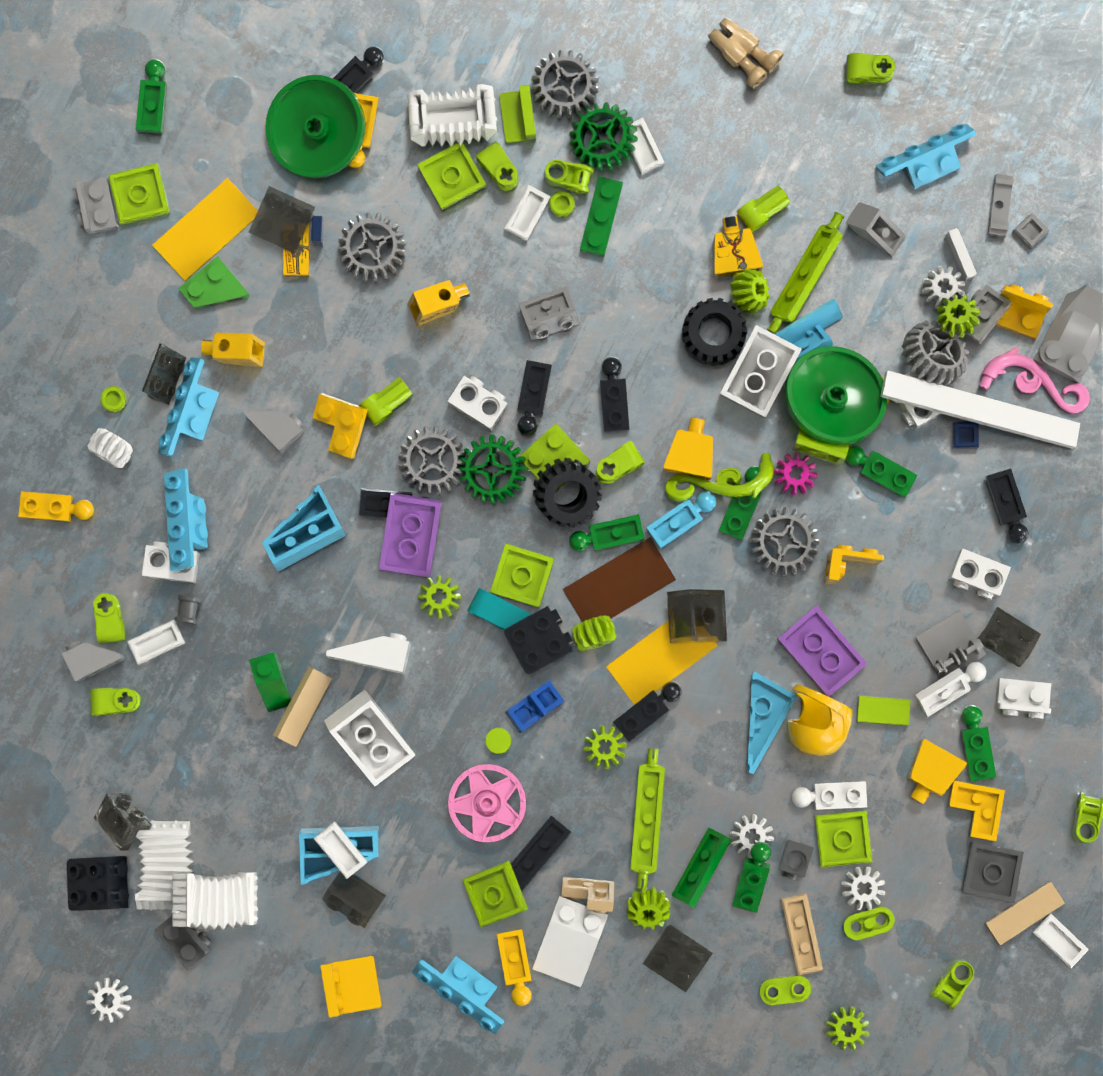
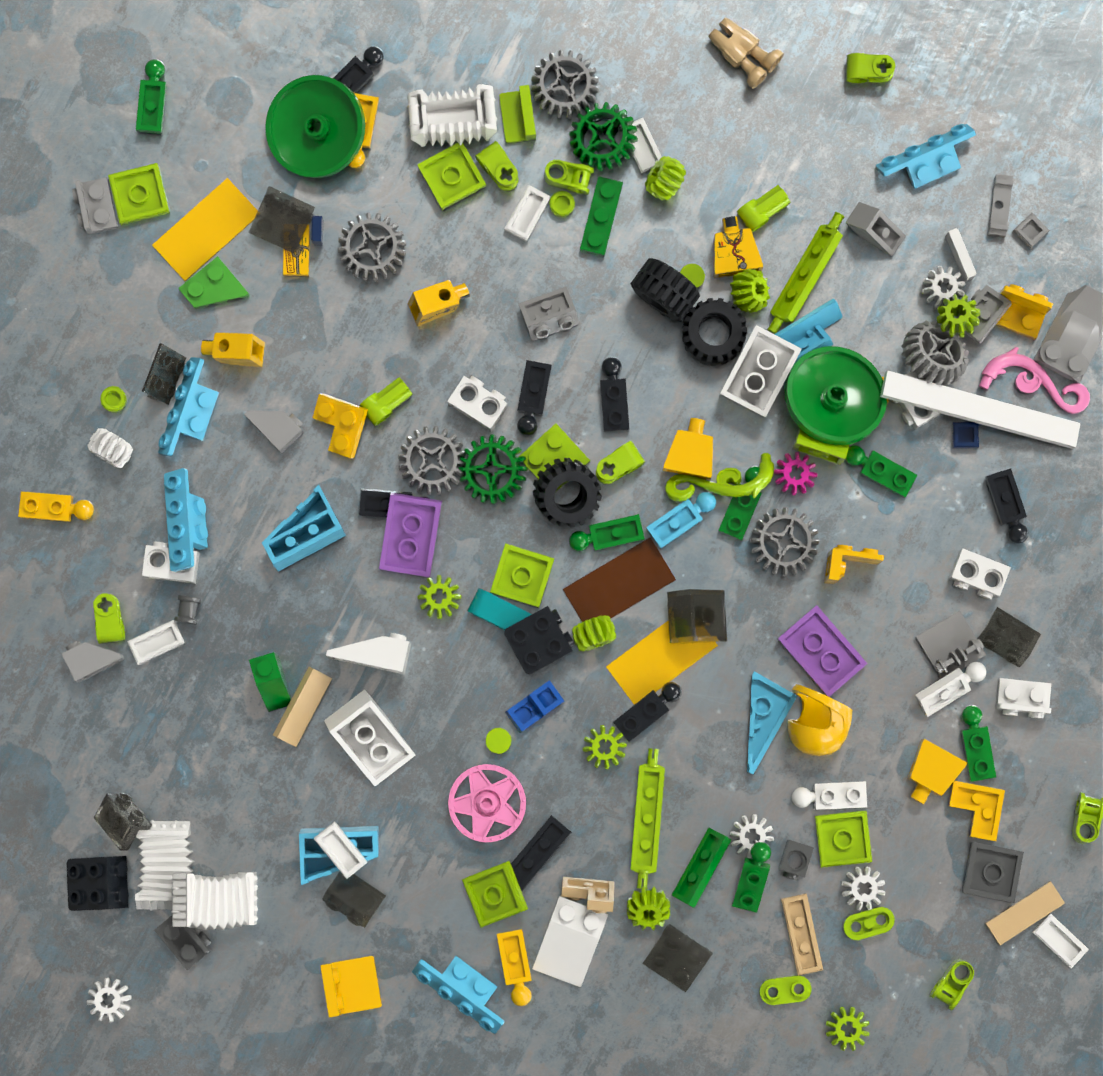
(109, 701): lime piece -> none
(665, 178): none -> lime gear
(665, 289): none -> black tyre
(694, 273): none -> lime tile
(883, 710): lime tile -> none

